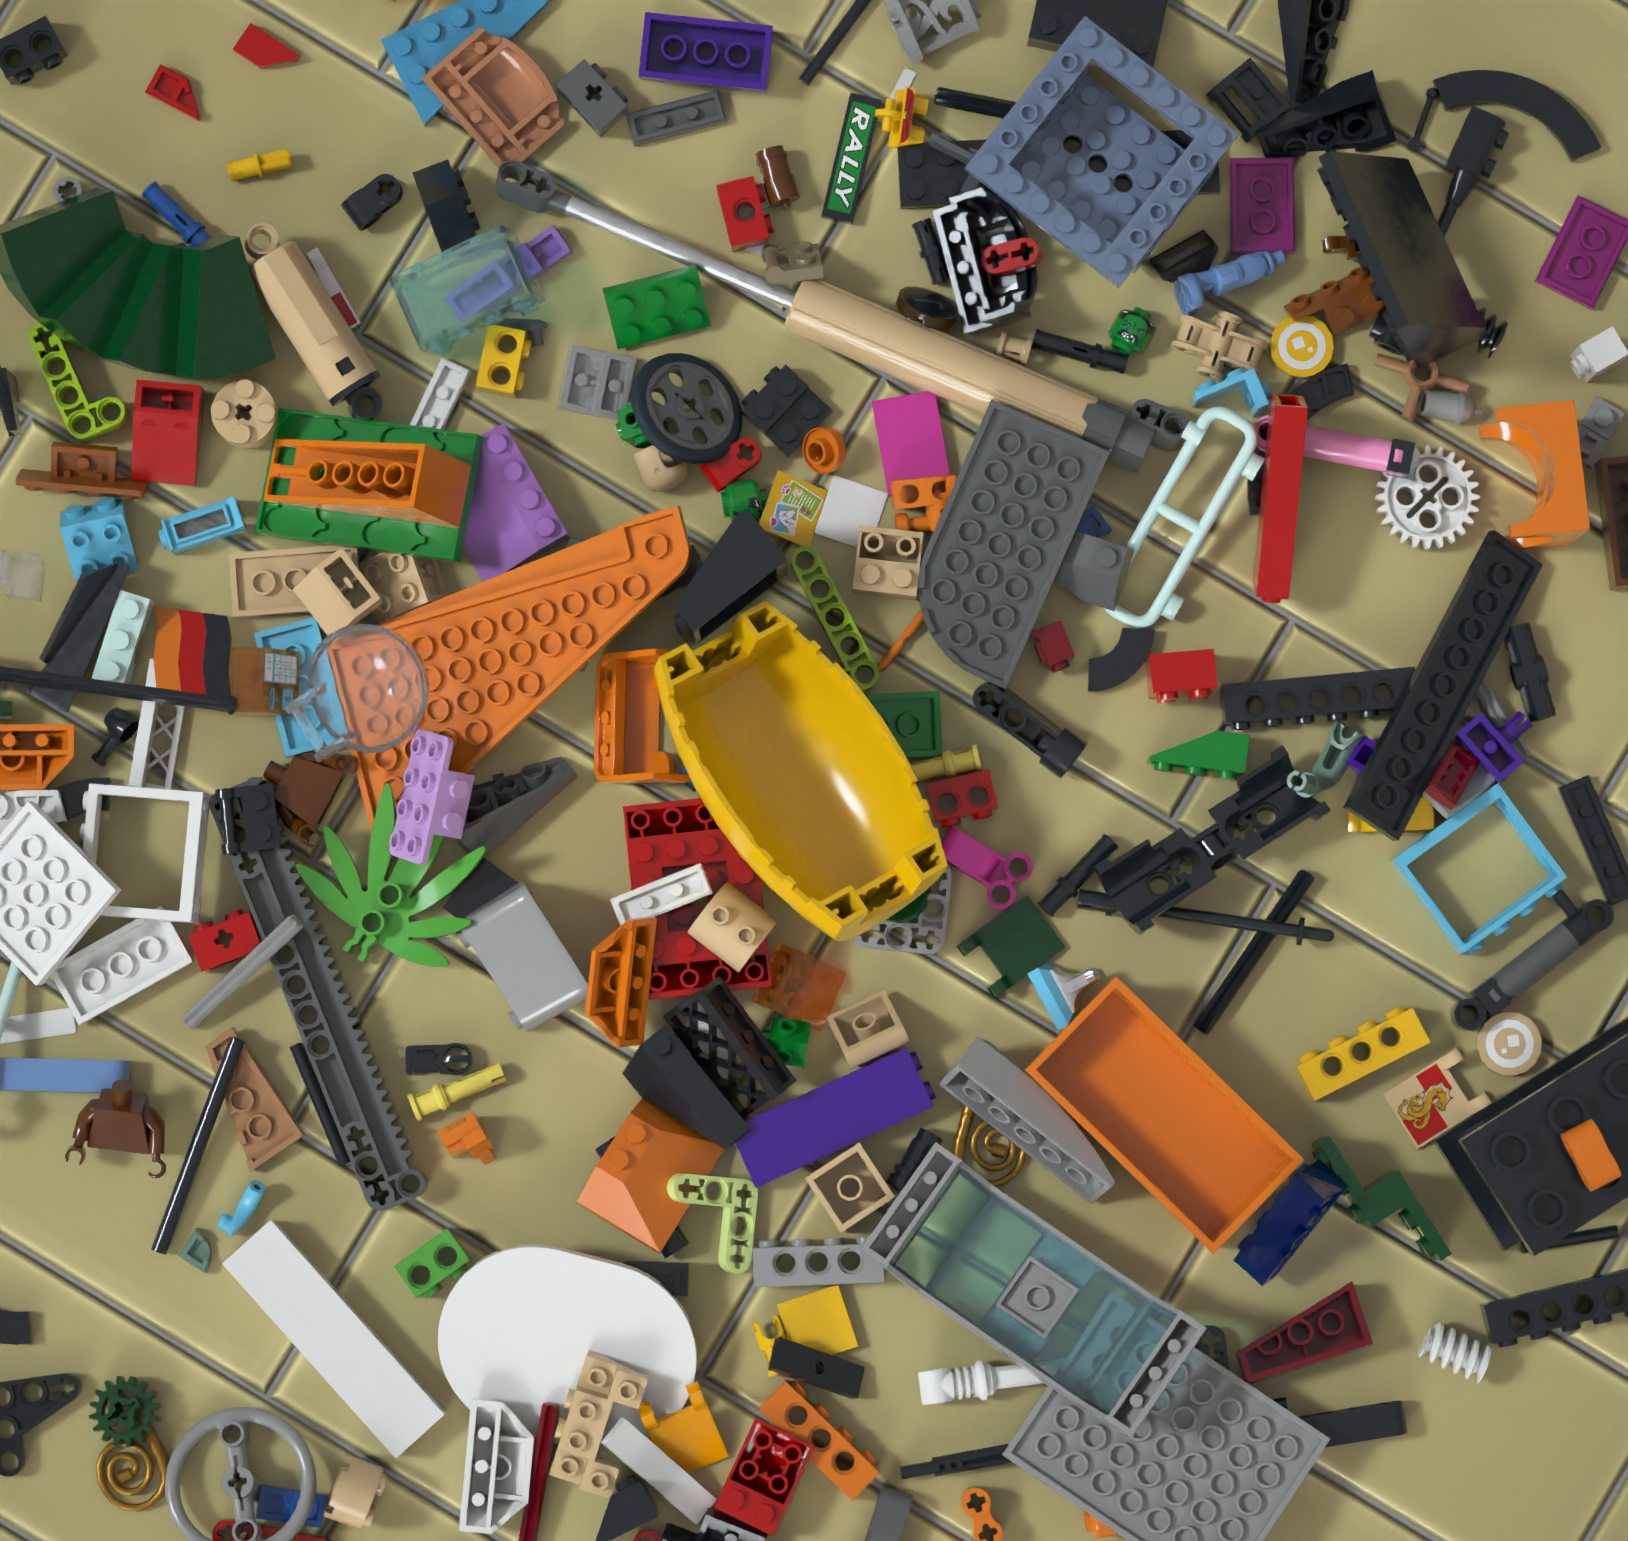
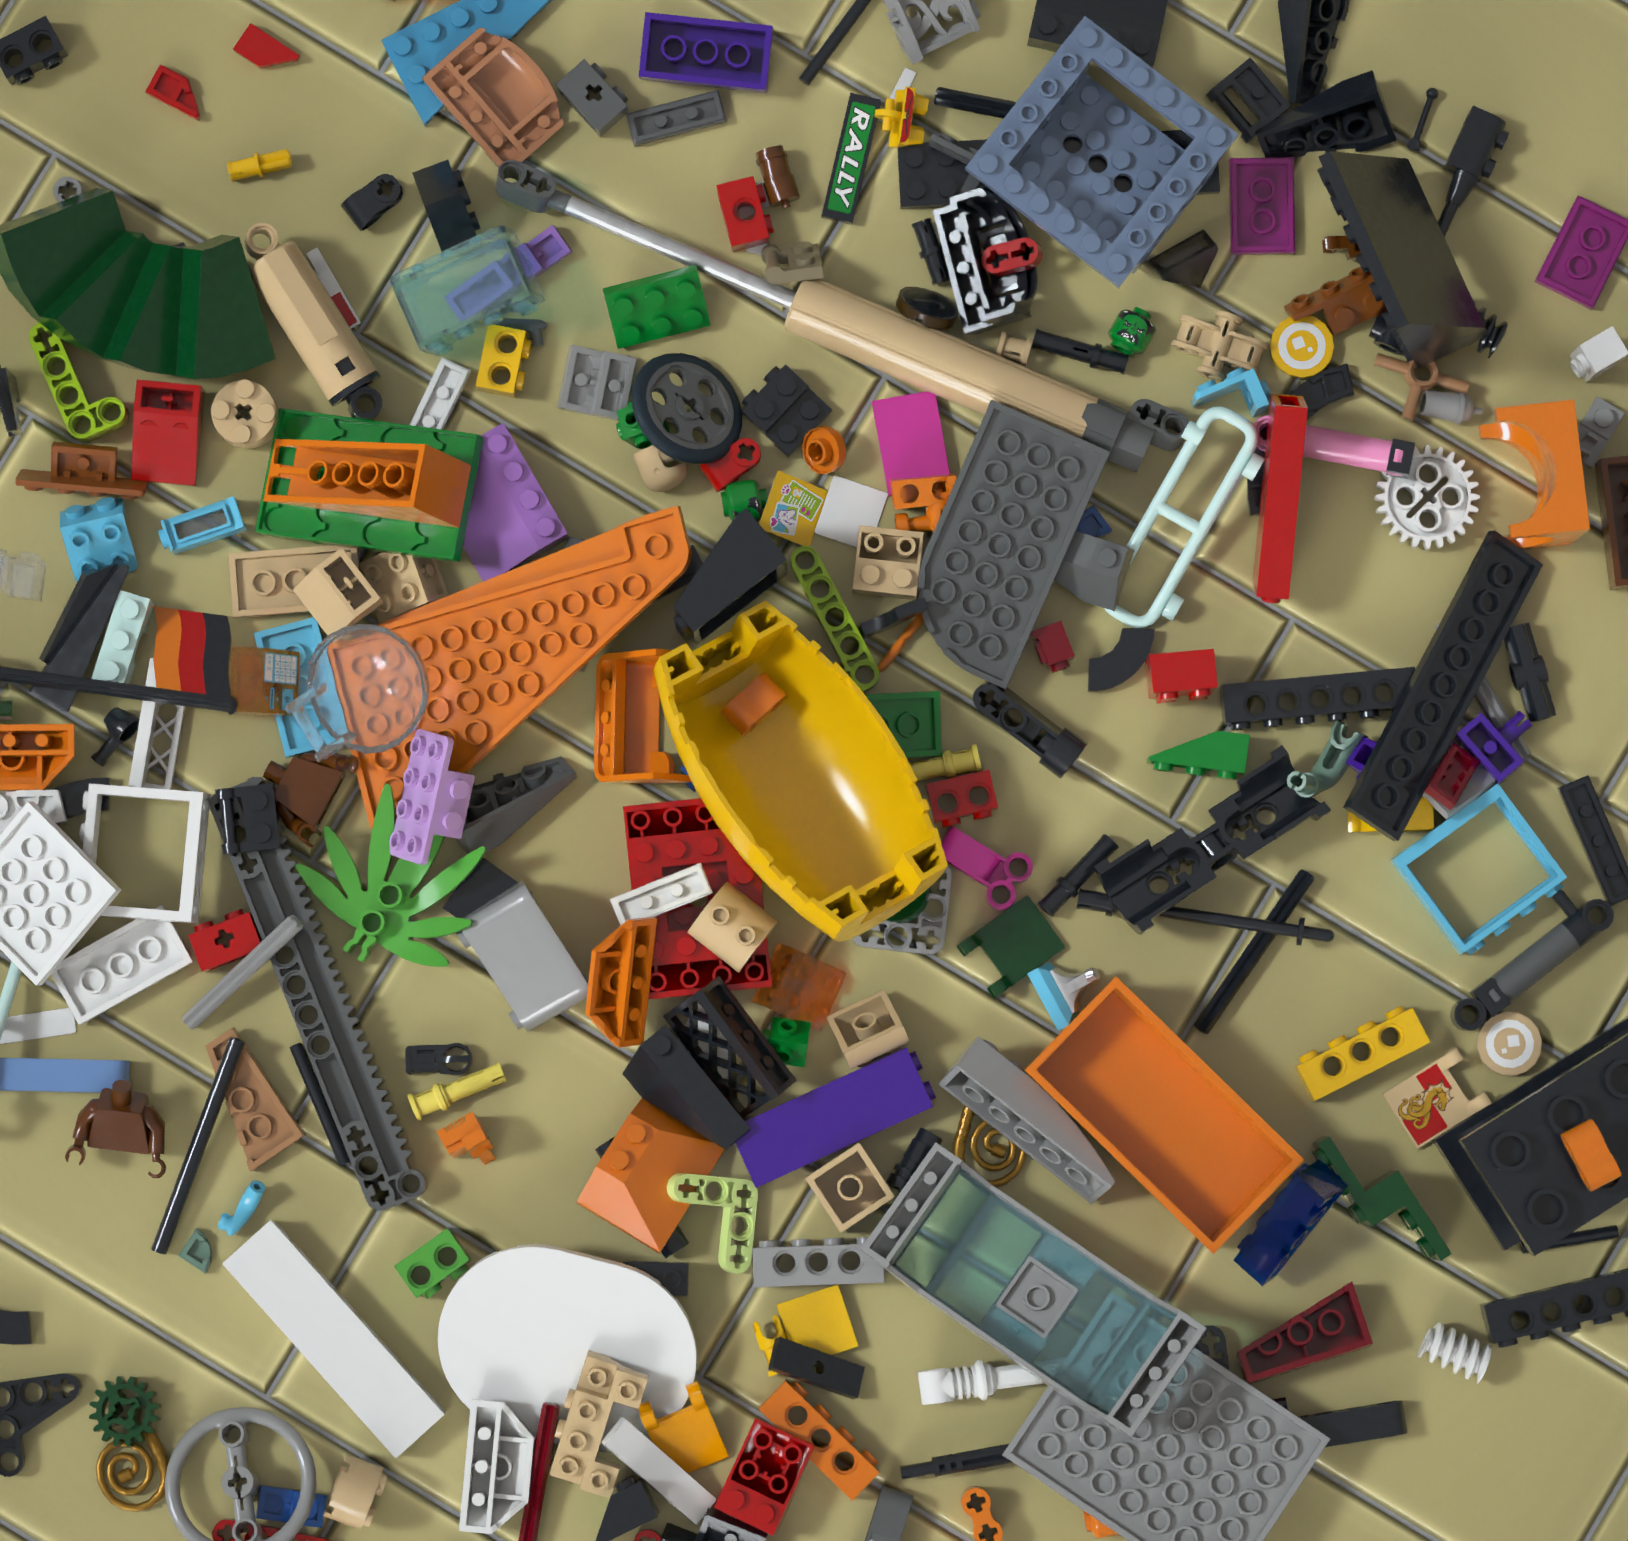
(192, 231): blue pin -> none
(753, 704): none -> orange axle
(893, 617): none -> black tile
(1224, 278): medium blue piece -> none
(1524, 96): black tile -> none

